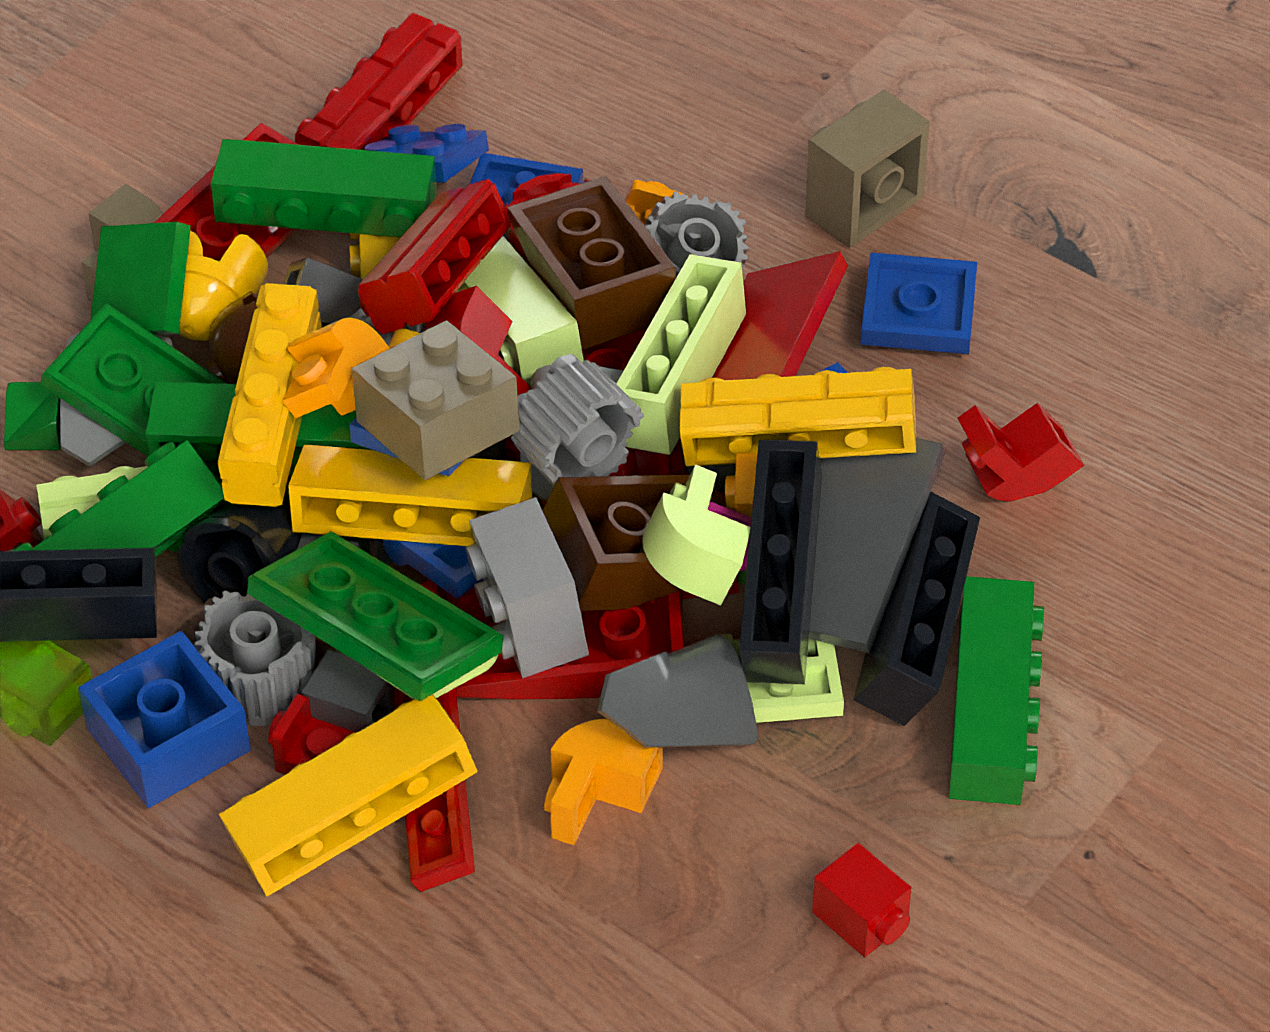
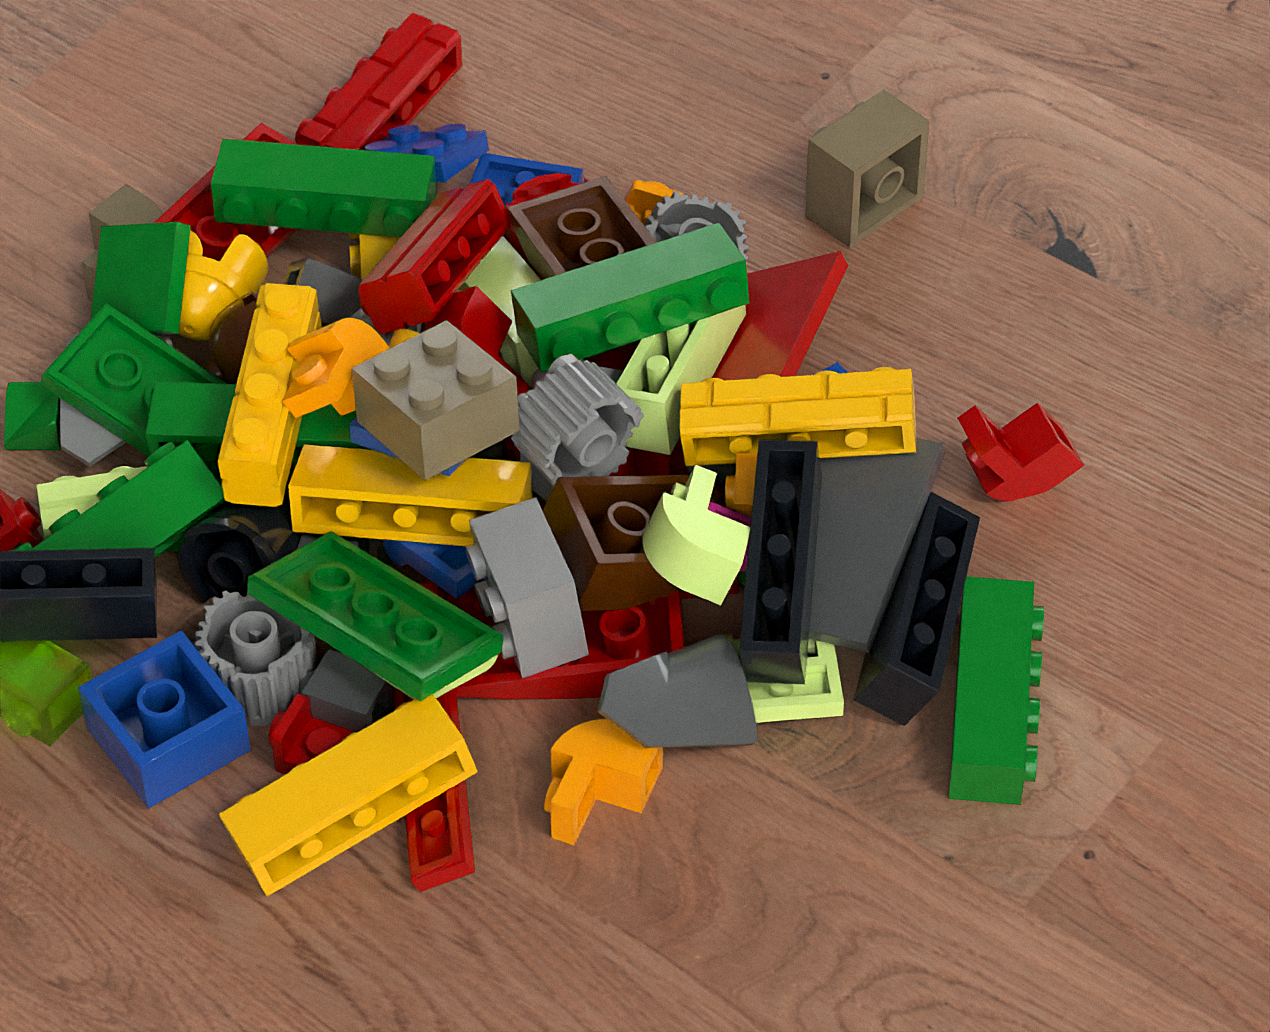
(631, 296): none -> green brick
(862, 900): red brick -> none
(919, 303): blue plate -> none

